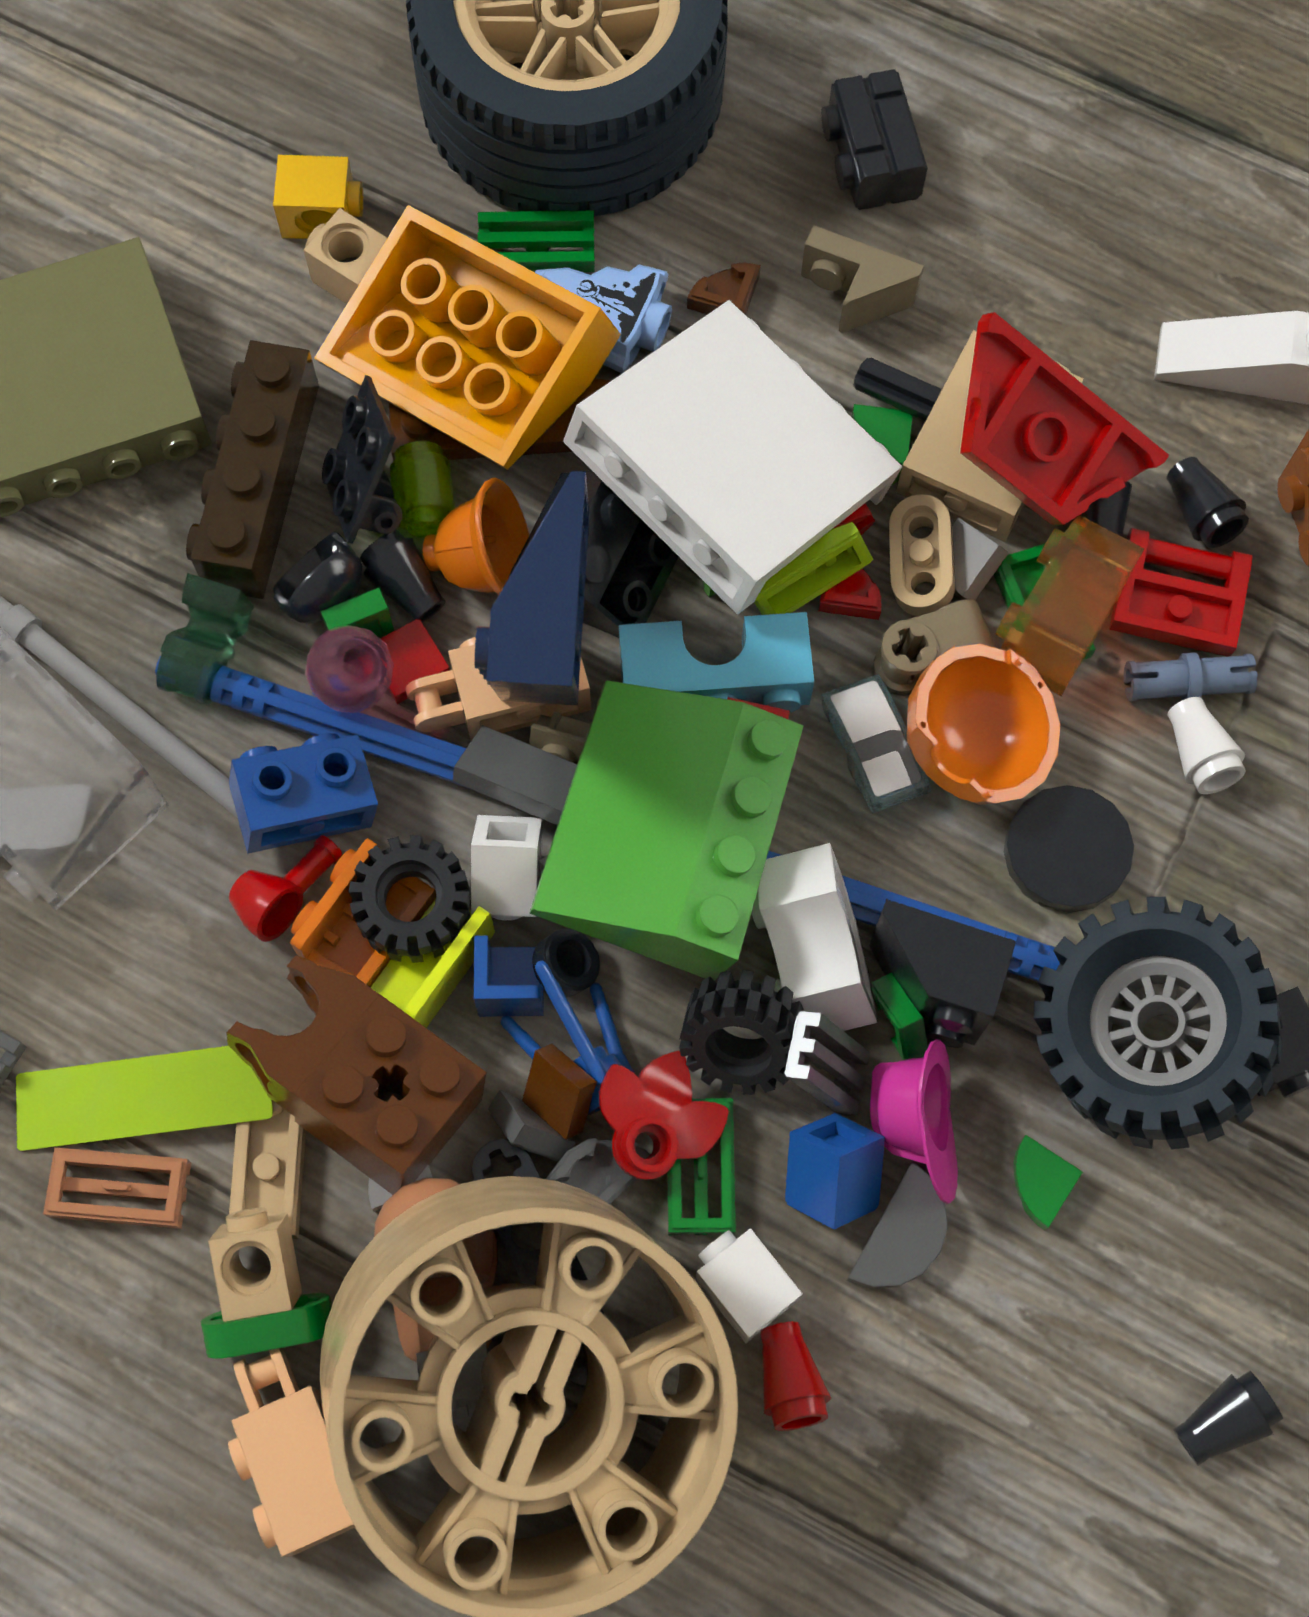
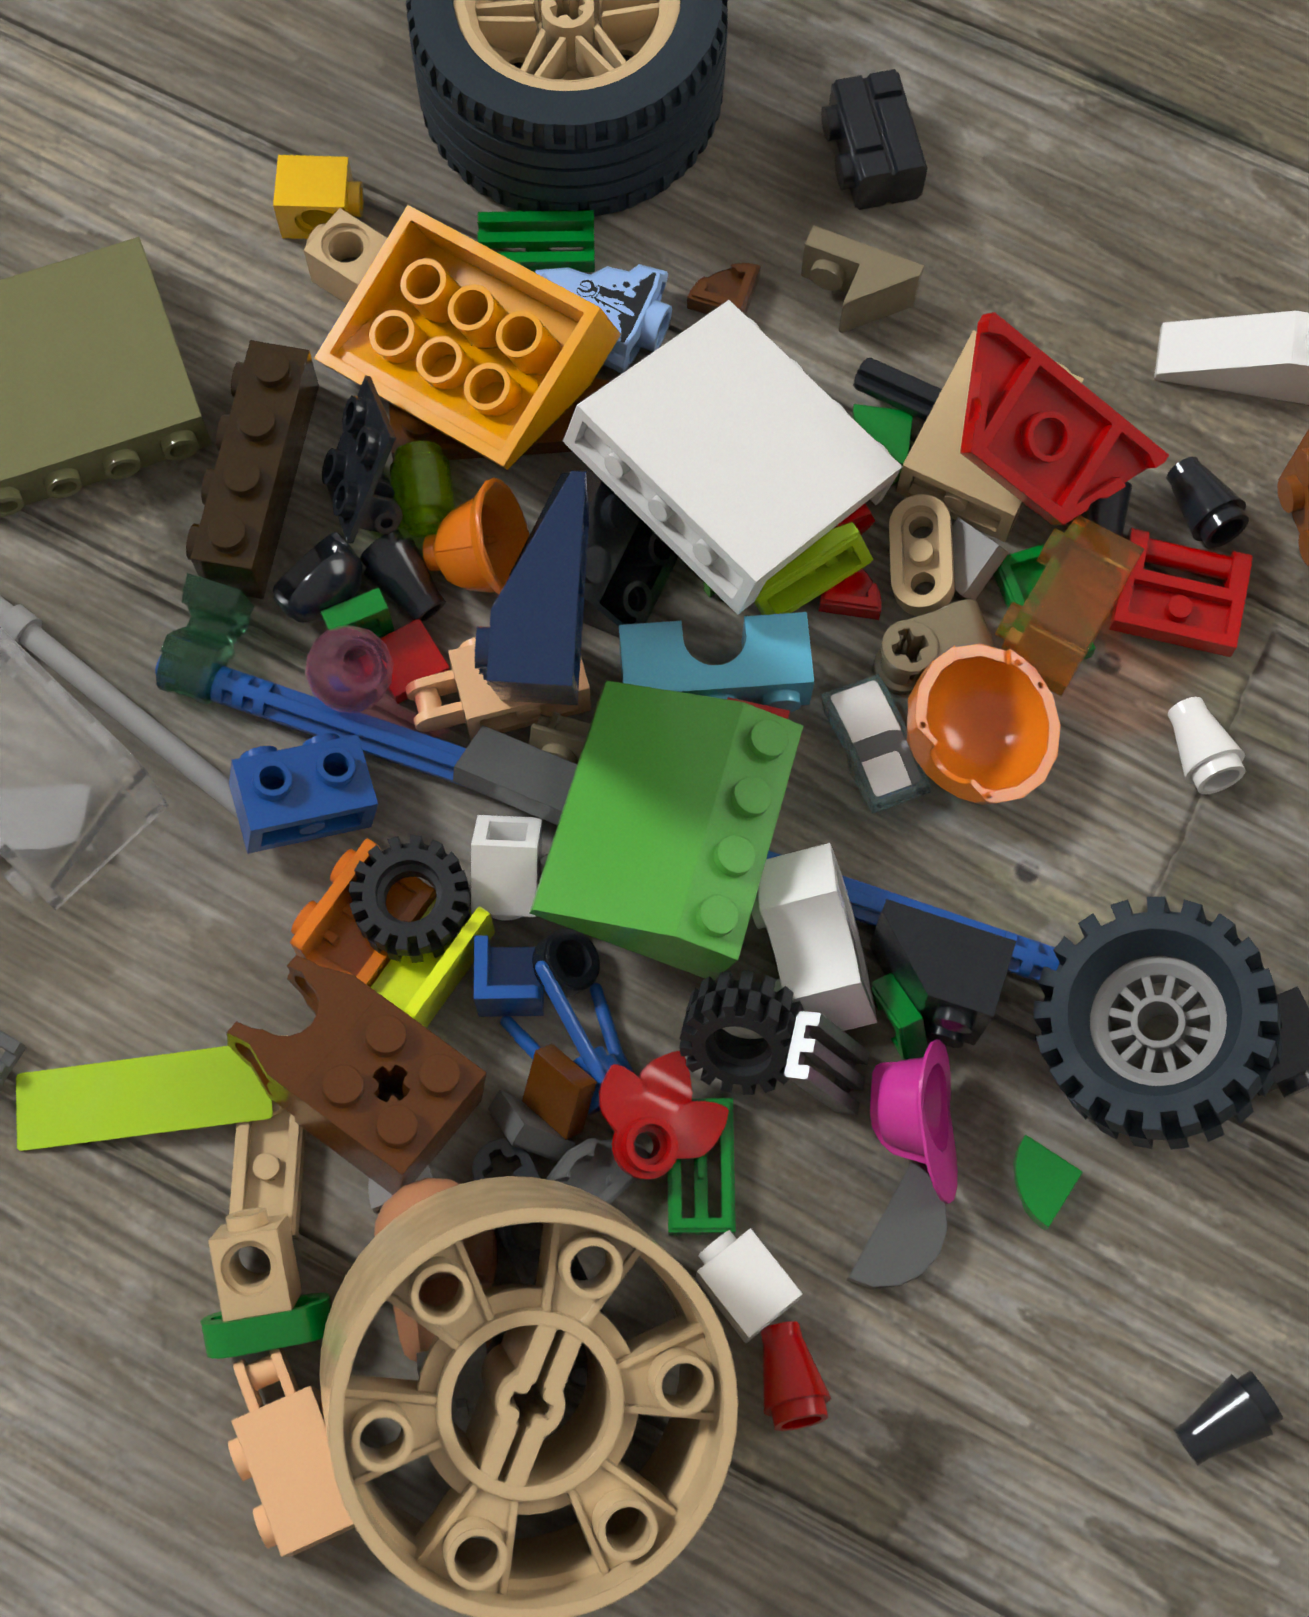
(173, 1194): nougat tile -> none
(272, 902): red bar -> none
(834, 1170): blue panel -> none
(1068, 848): black tile -> none
(1190, 677): sand blue pin -> none

